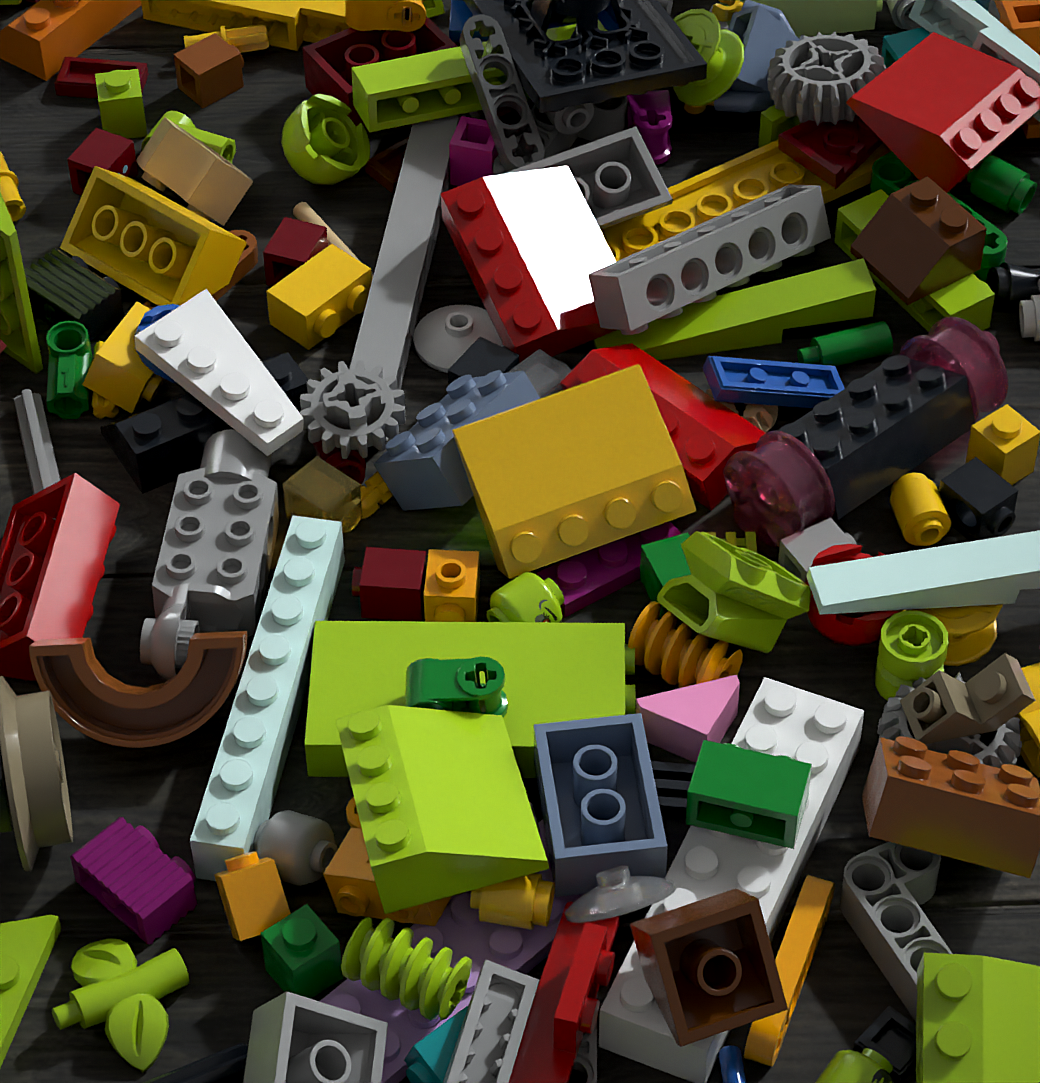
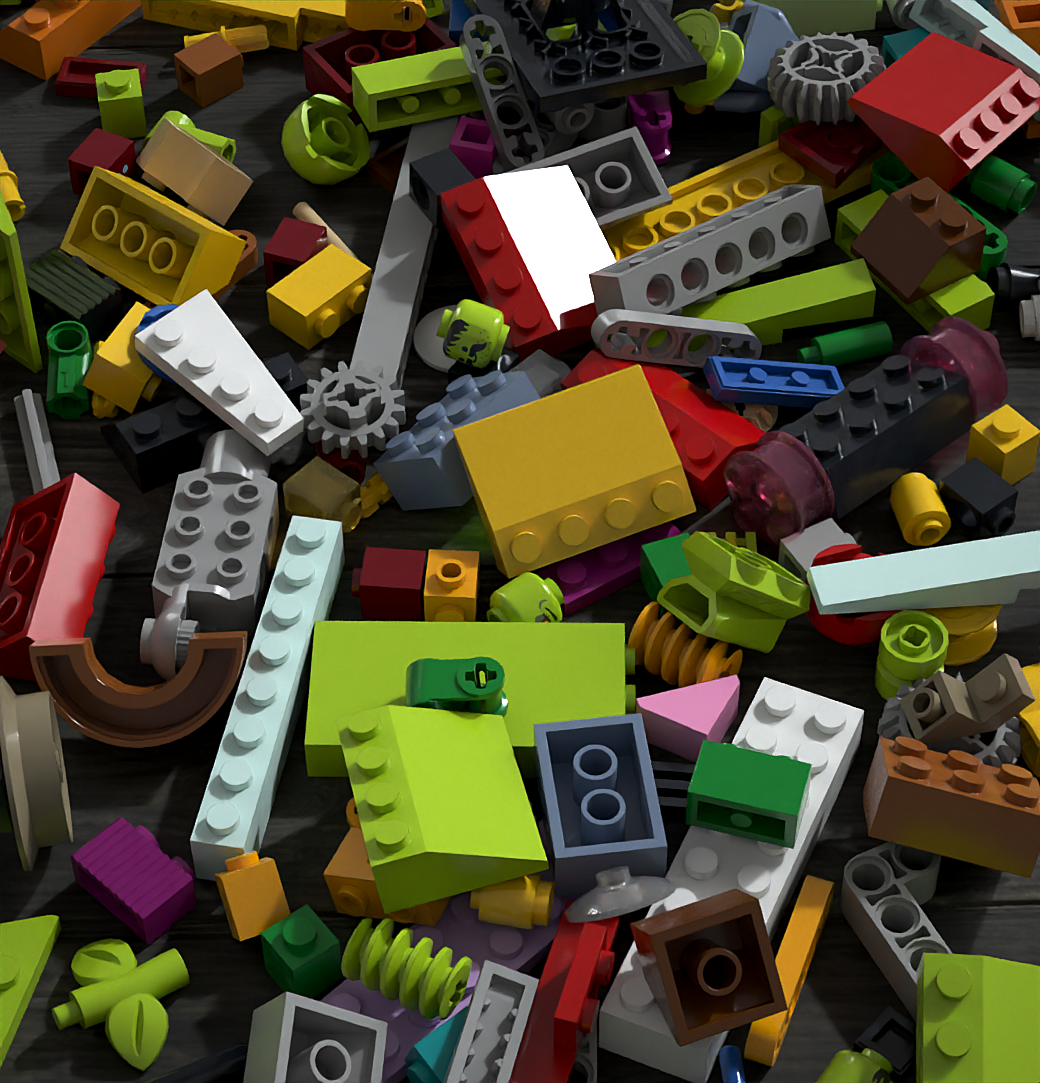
(298, 845): light grey head -> none
(434, 176): none -> black brick
(473, 333): none -> lime head
(675, 345): none -> light grey beam

